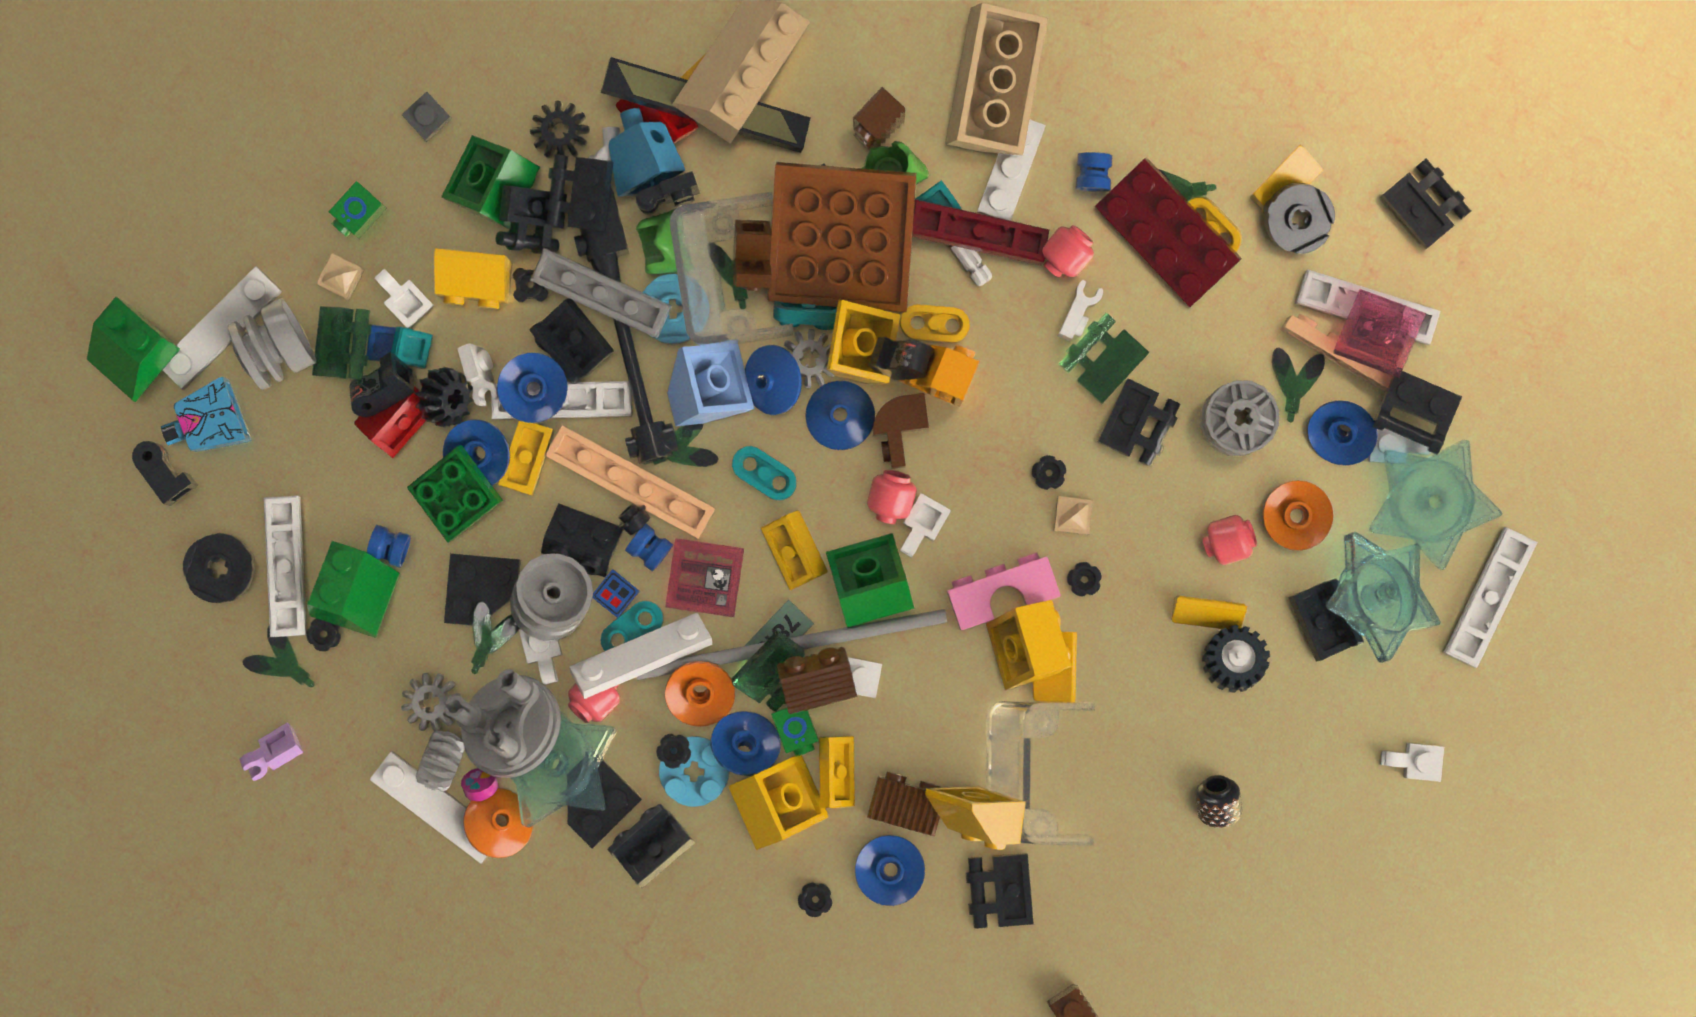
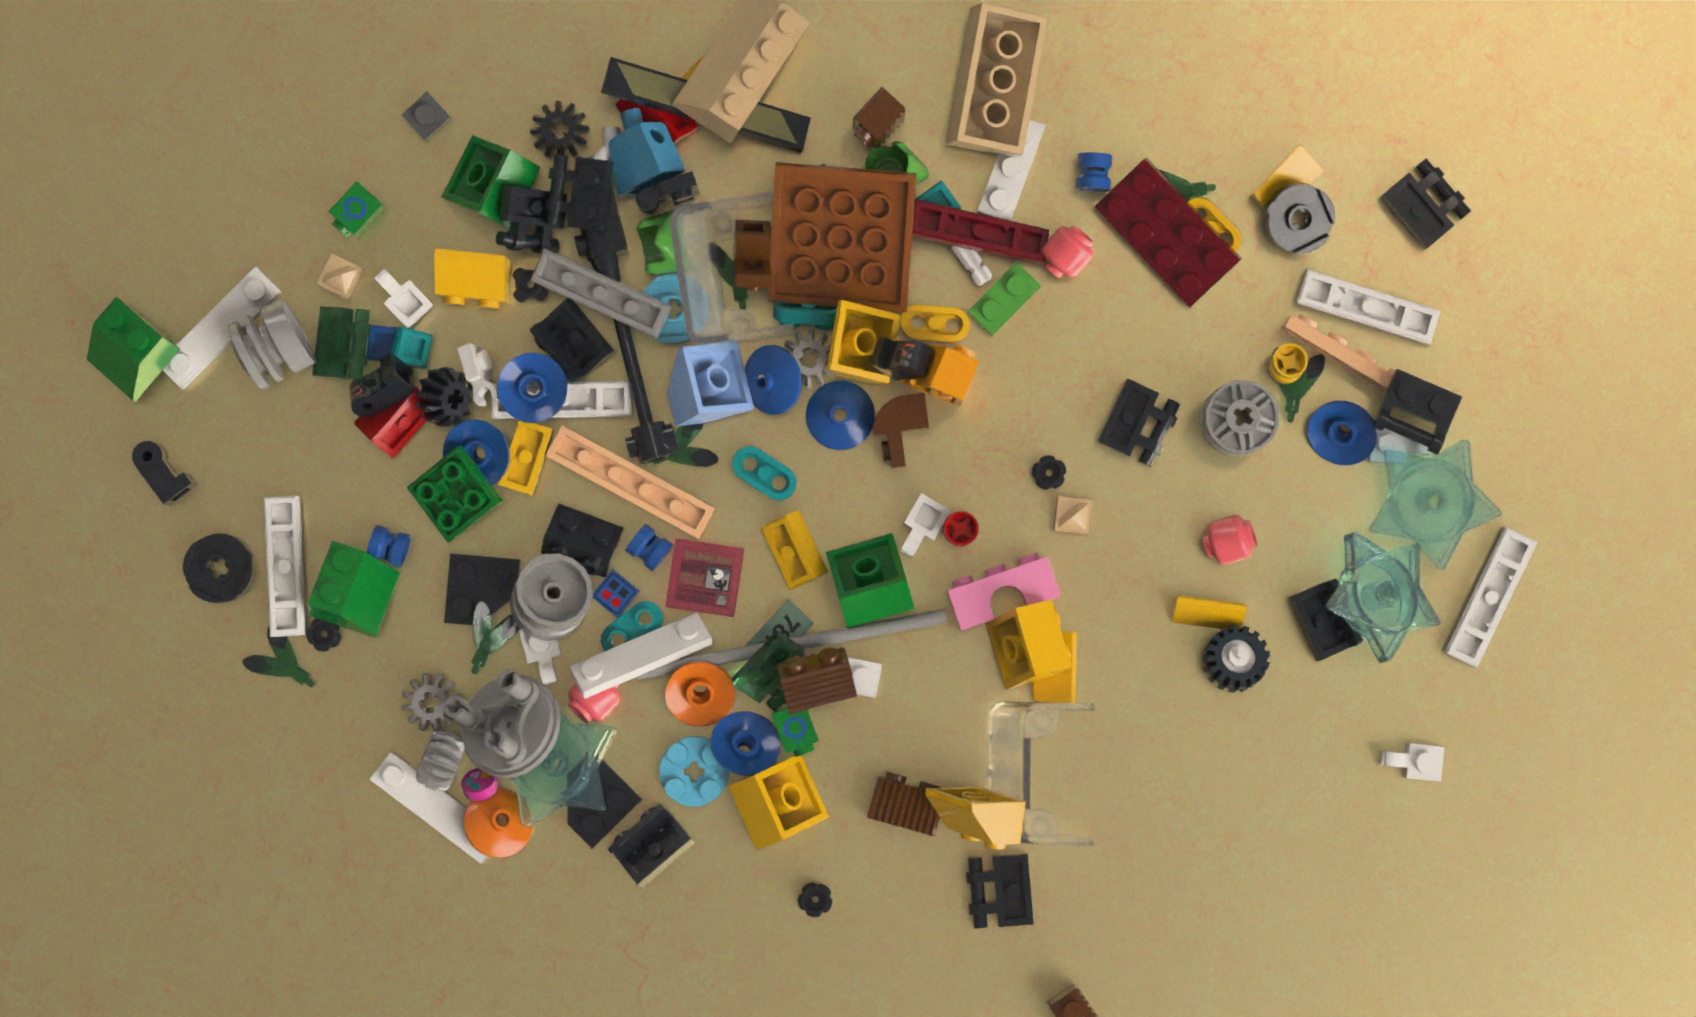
(208, 419): dark azure torso -> none
(274, 751): lavender plate -> none
(633, 518): black plate -> none
(664, 750): black plate -> none
(836, 771): yellow plate -> none
(871, 870): blue dish -> none
(891, 496): coral head -> none
(965, 528): none -> red wheel
(1004, 299): none -> bright green plate
(1075, 320): white plate -> none
(1093, 575): black plate -> none
(1111, 366): clear green plate -> none
(1218, 801): black head -> none
(1292, 358): none -> yellow wheel
(1315, 509): orange dish -> none
(1379, 333): clear pink tile -> none

